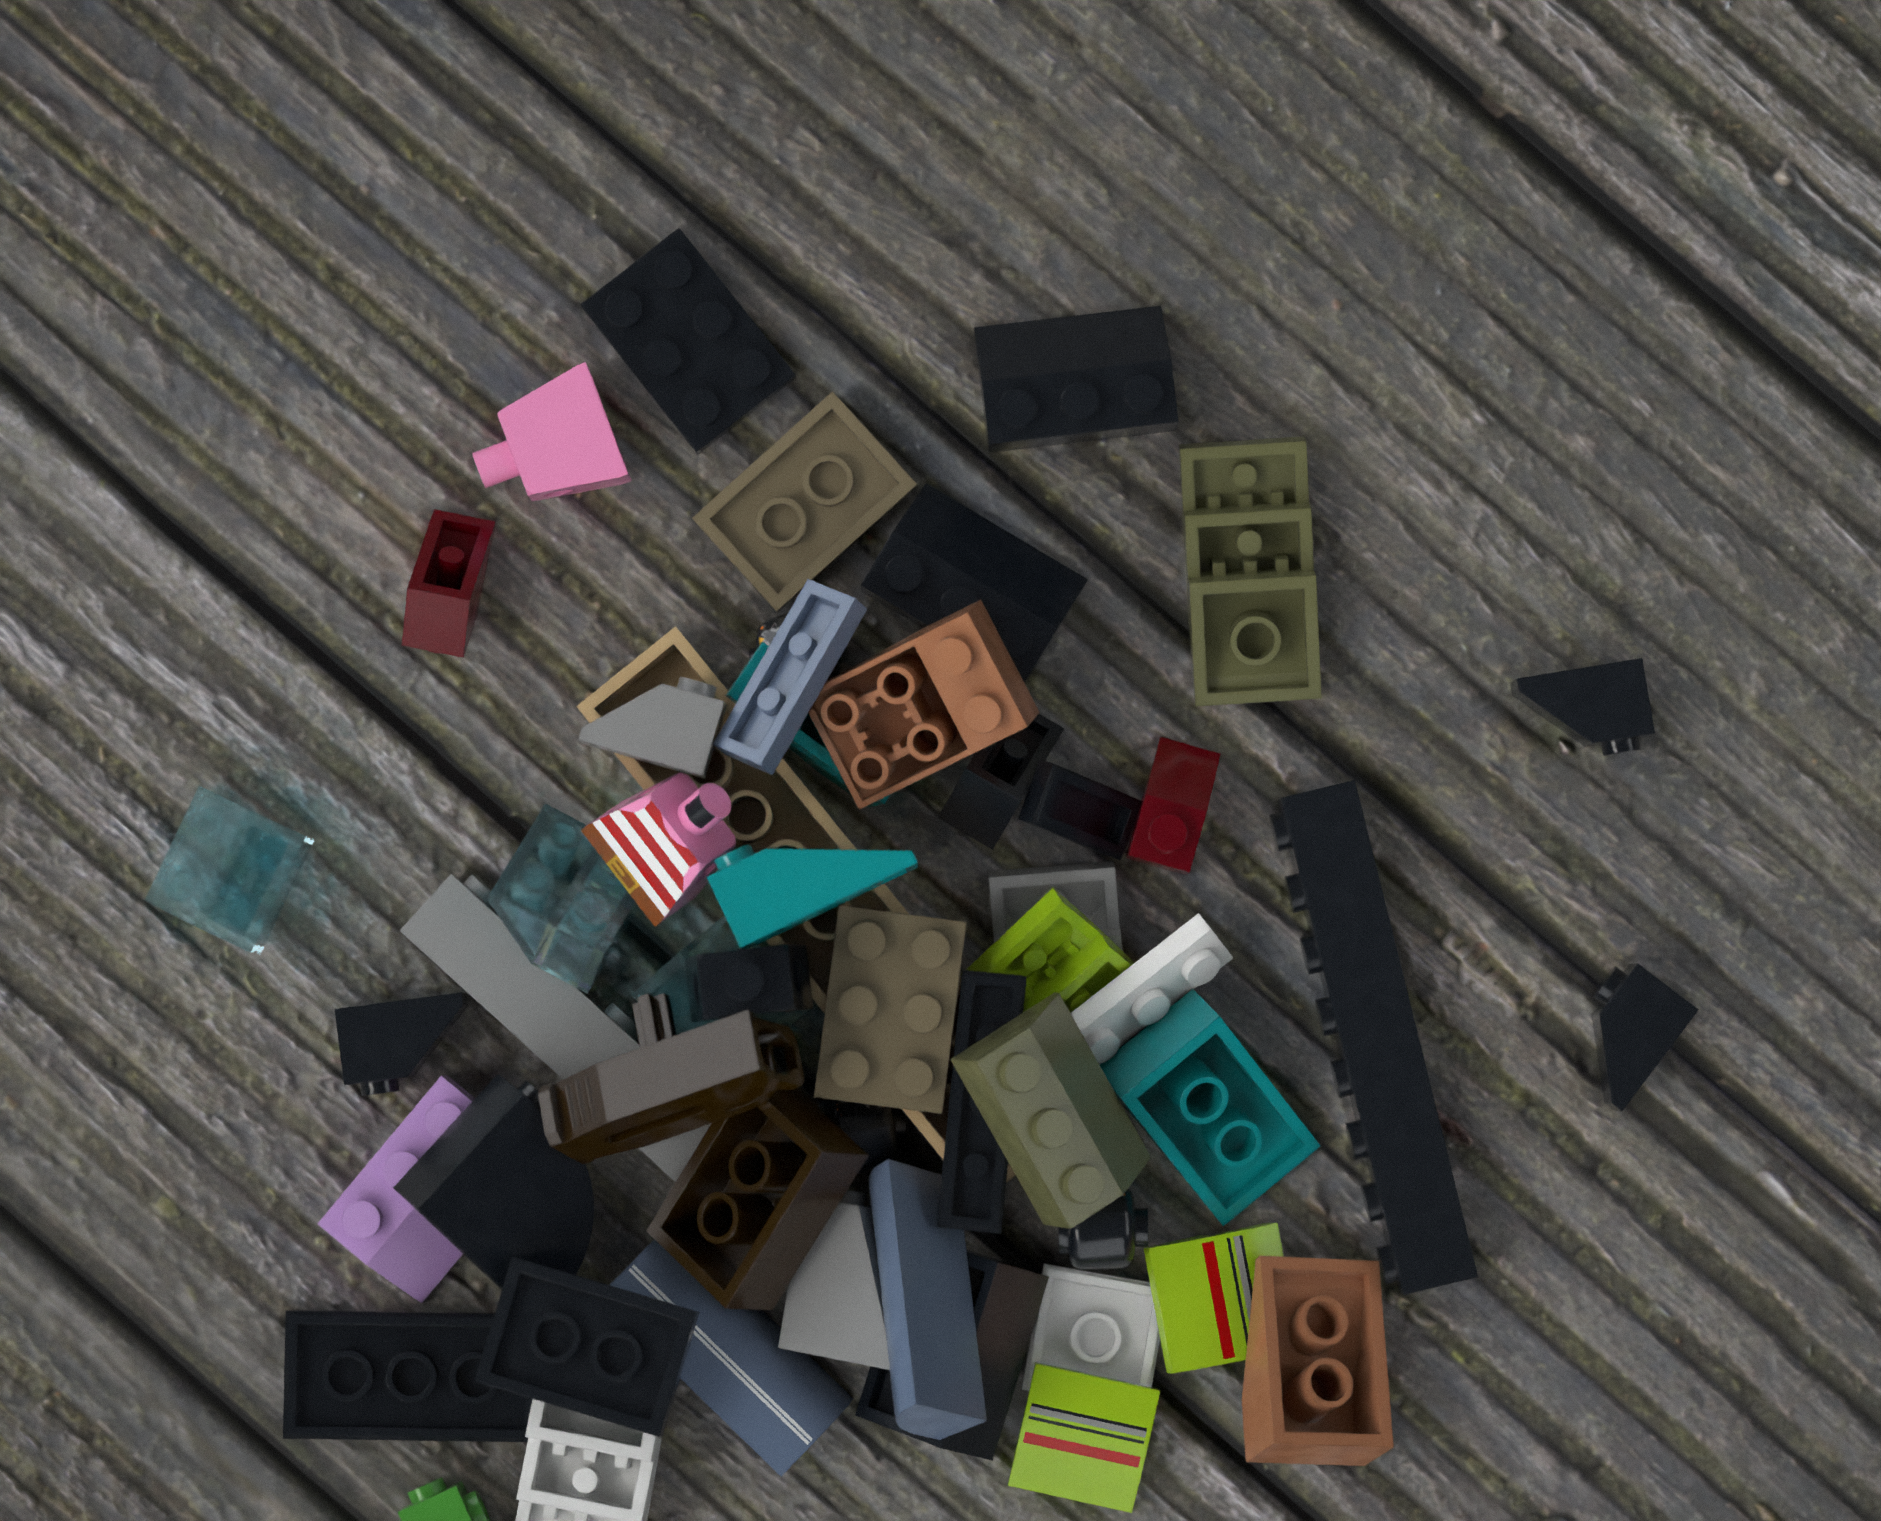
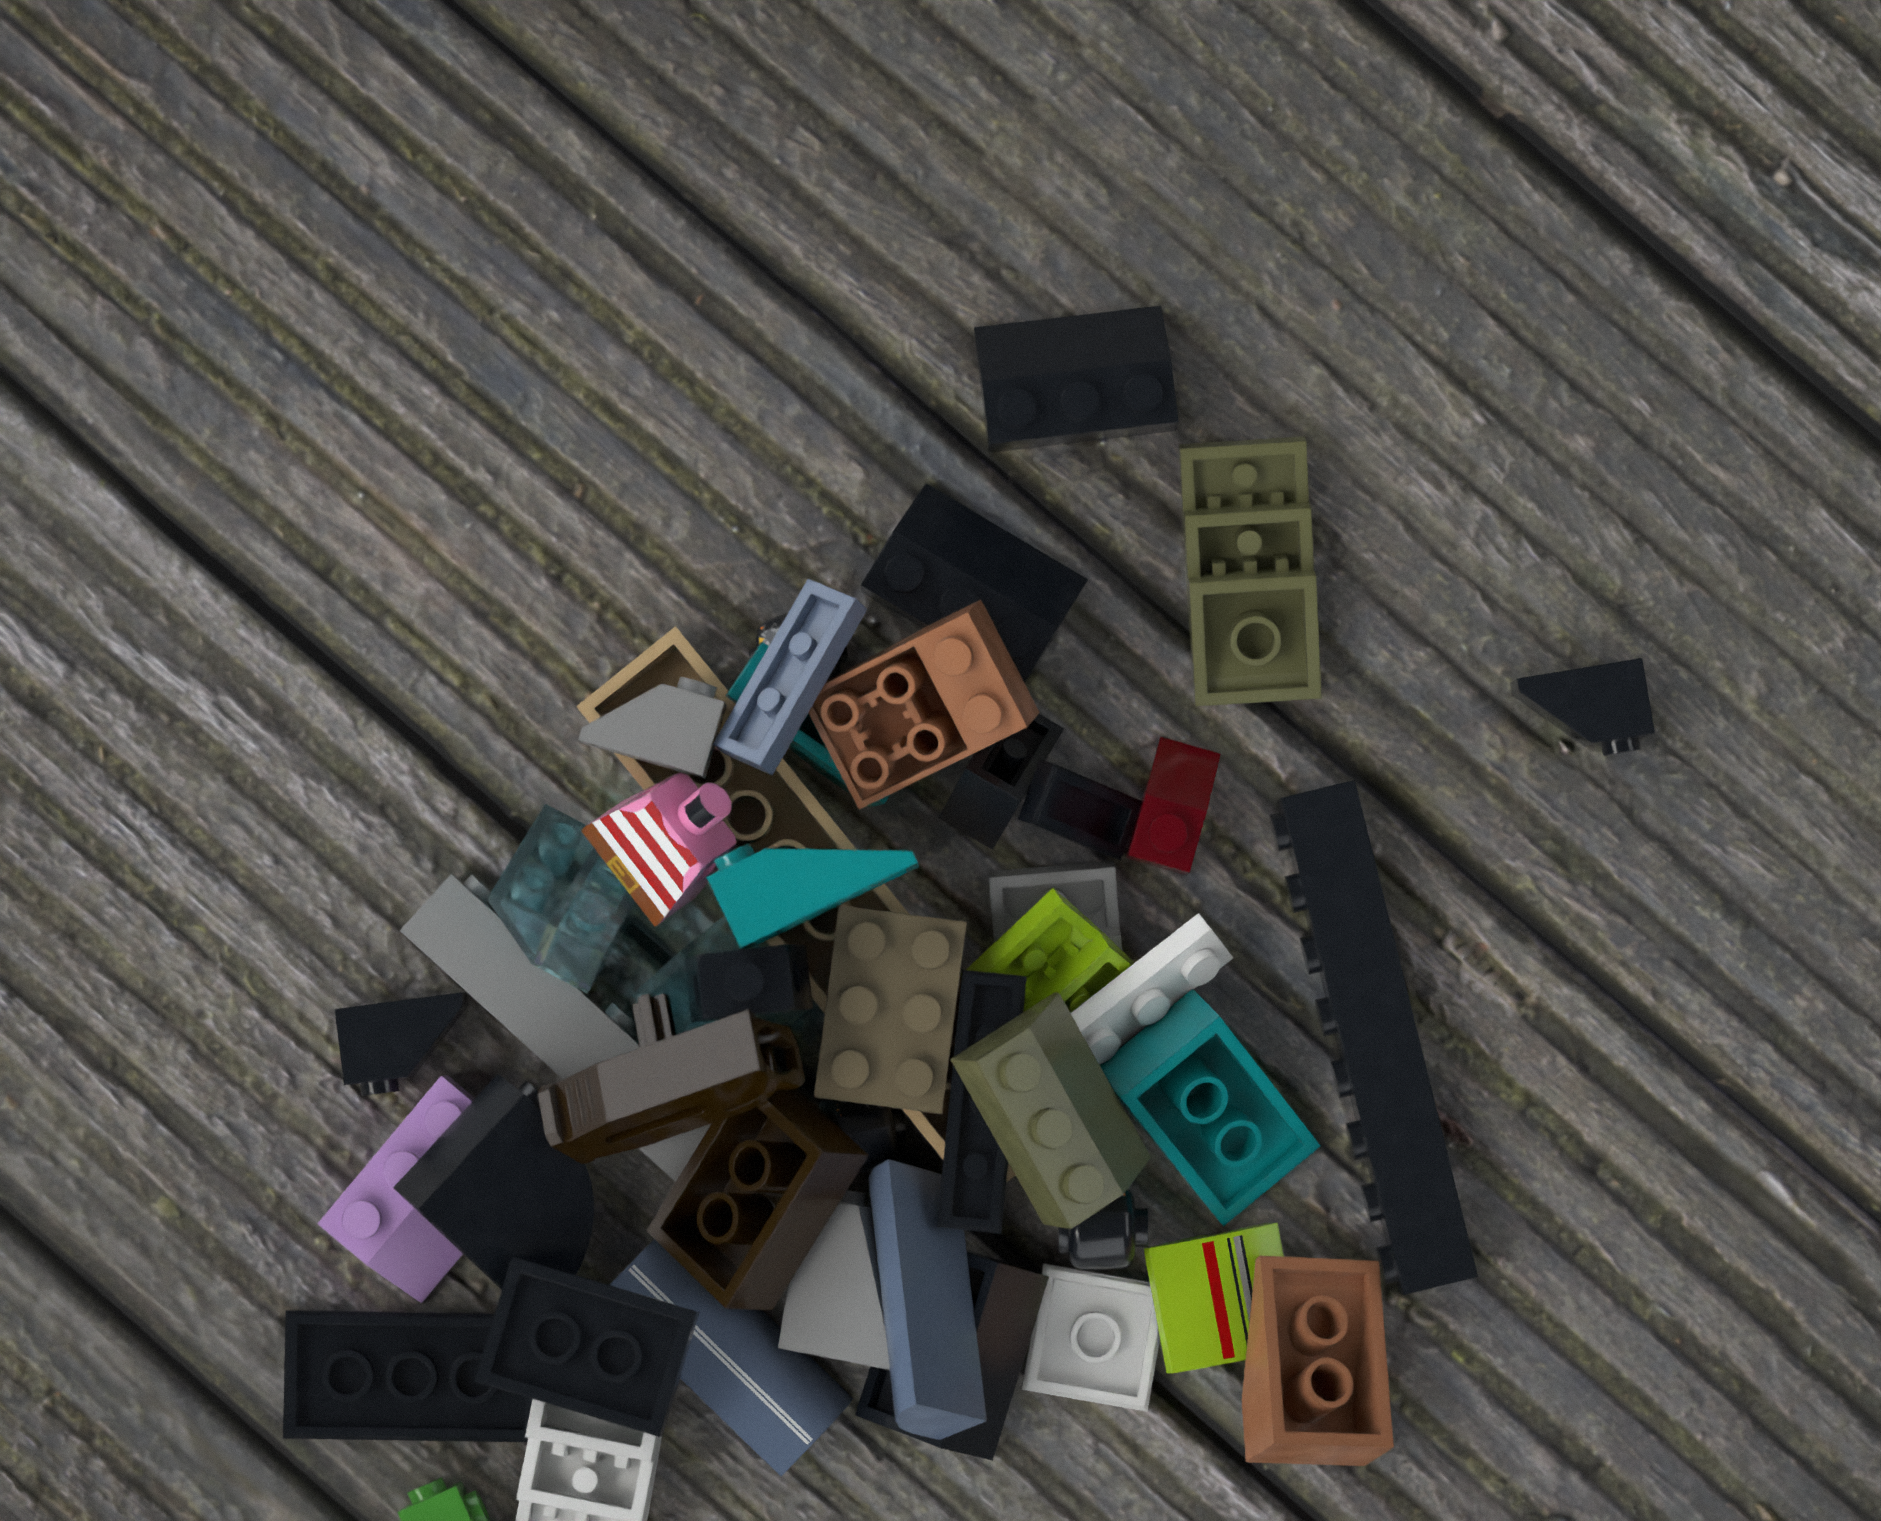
(229, 870): clear light blue slope -> none
(447, 583): dark red slope -> none
(556, 441): bright pink torso -> none
(688, 341): black plate -> none
(804, 502): dark tan plate -> none
(1084, 1437): lime slope -> none
(1634, 1029): black slope -> none

